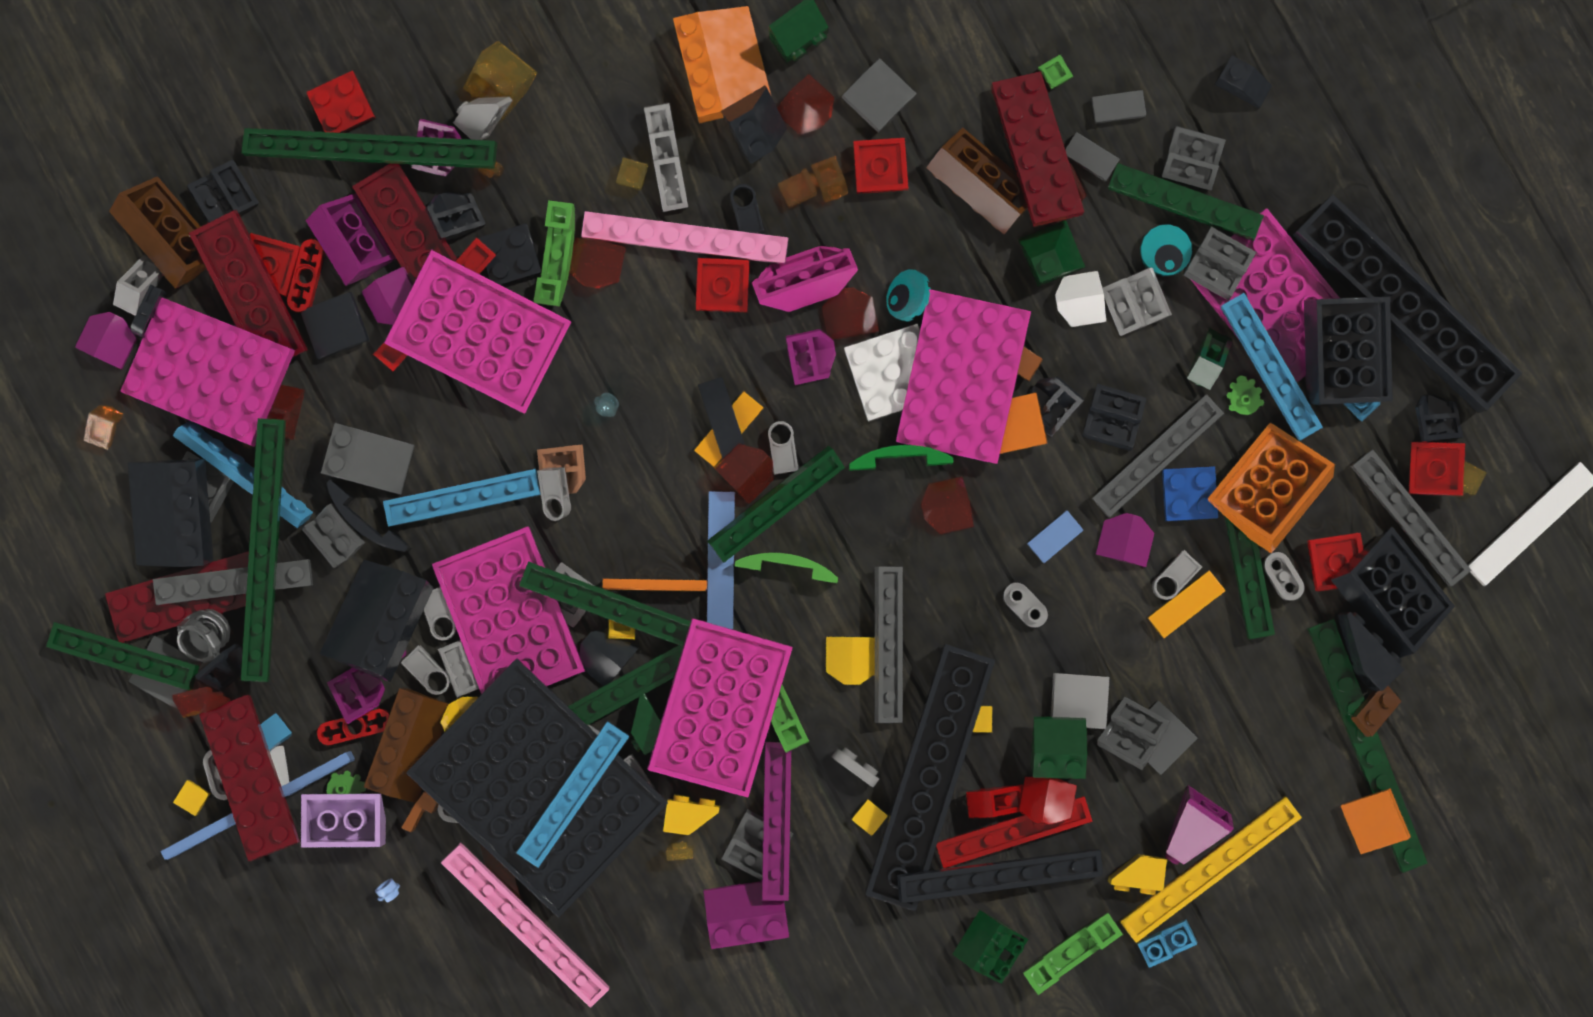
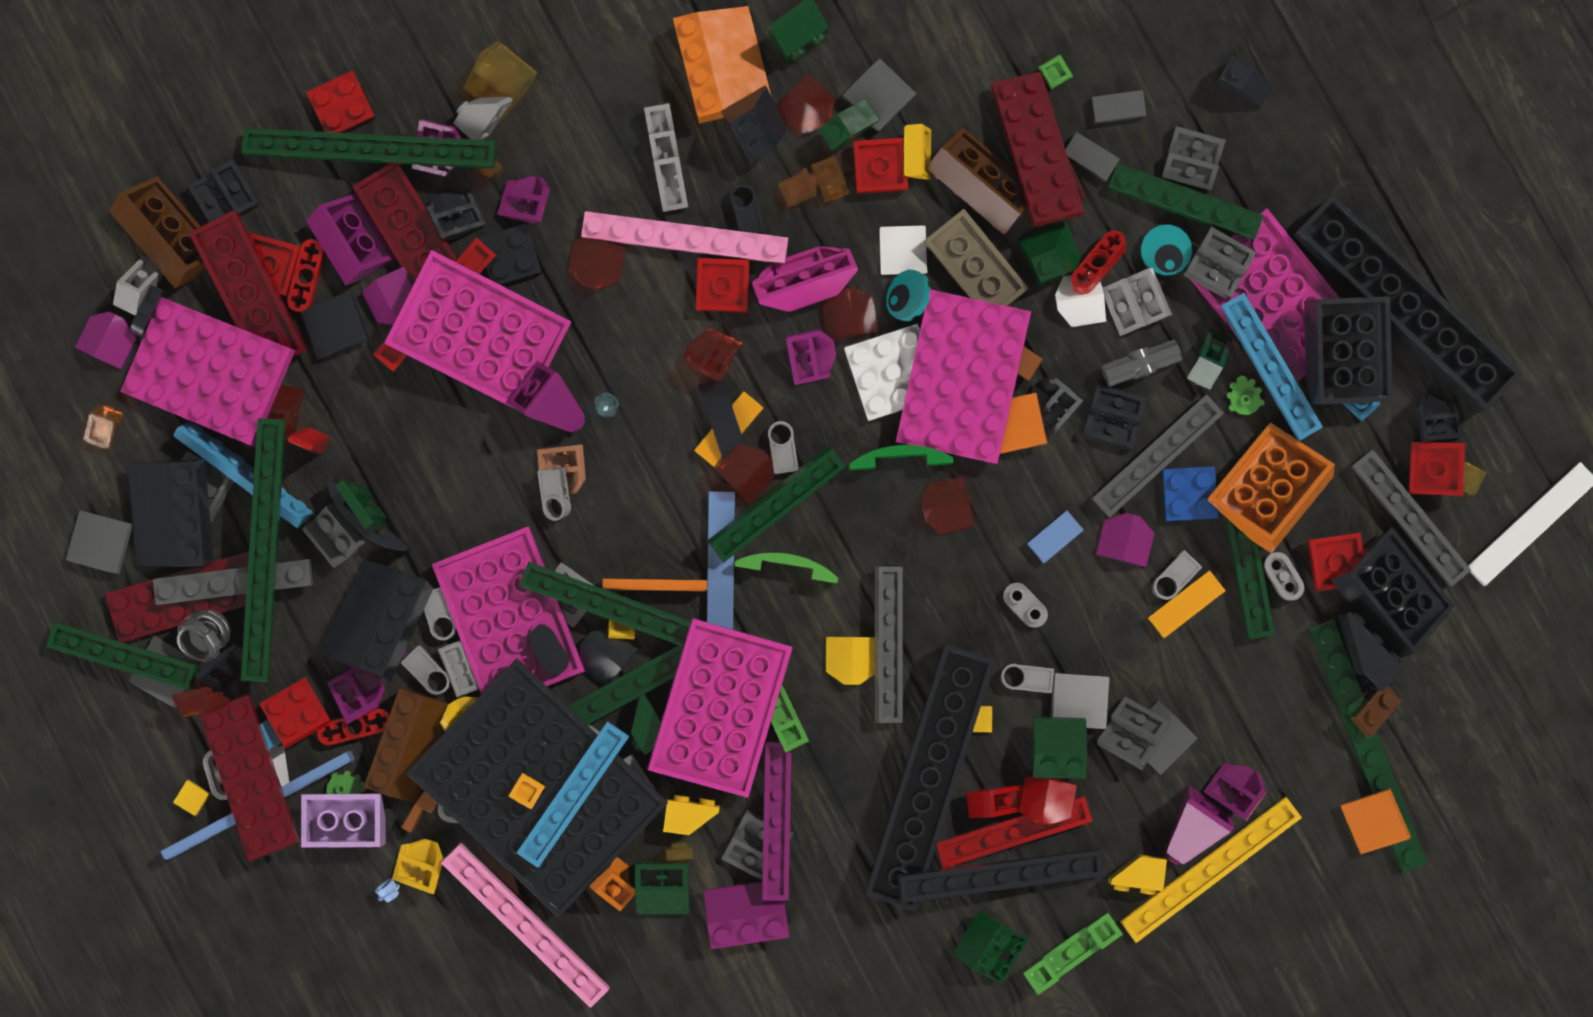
(99, 542): none -> dark grey slope
(295, 713): none -> red plate
(309, 439): none -> red slope
(358, 500): none -> dark green plate
(367, 458): dark grey slope -> none
(419, 865): none -> yellow slope
(462, 498): dark azure plate -> none
(524, 199): none -> magenta slope
(526, 791): none -> light orange plate
(547, 399): none -> magenta slope
(549, 650): none -> black tile
(557, 254): bright green slope -> none
(615, 884): none -> orange slope
(632, 174): clear yellow plate -> none
(662, 887): none -> dark green slope
(712, 354): none -> clear red slope
(847, 759): light grey plate -> none
(849, 125): none -> dark green slope
(869, 817): yellow tile -> none
(902, 249): none -> white sticker
(917, 151): none -> yellow slope
(975, 261): none -> dark tan plate
(1034, 678): none -> light grey piece
(1099, 251): none -> red beam
(1141, 363): none -> dark grey piece
(1167, 943): dark azure slope -> none
(1237, 789): none -> magenta slope

